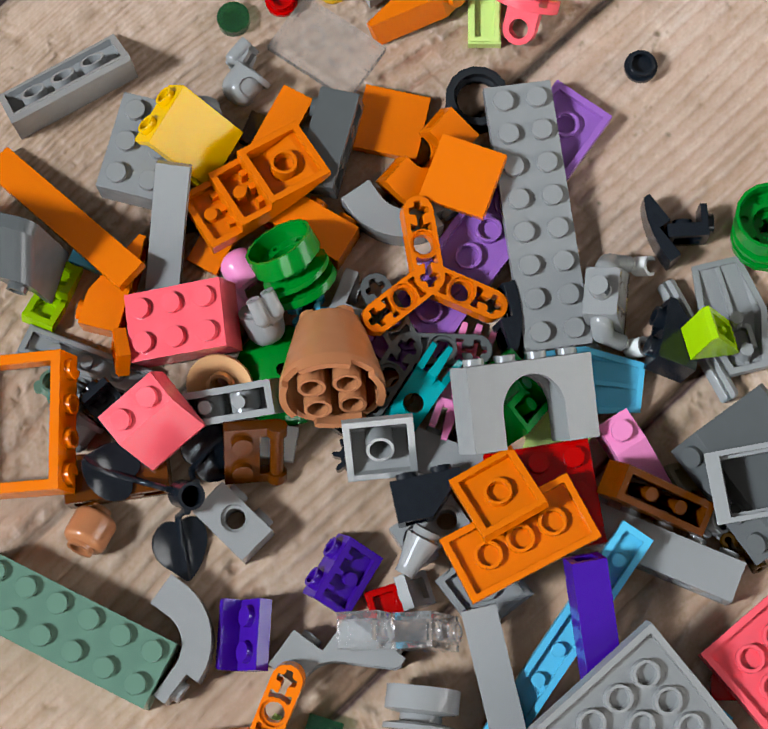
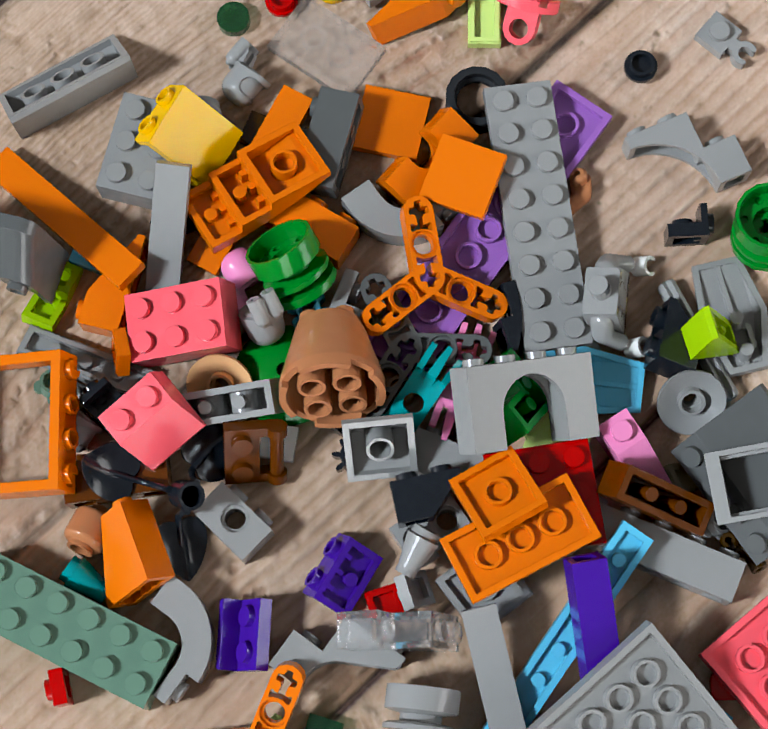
(59, 687): none -> red plate
(84, 579): none -> teal cone
(132, 553): none -> orange slope
(579, 189): none -> nougat arm
(654, 225): black slope -> none
(674, 136): none -> light grey arch
(690, 416): none -> light grey dish
(721, 37): none -> light grey plate

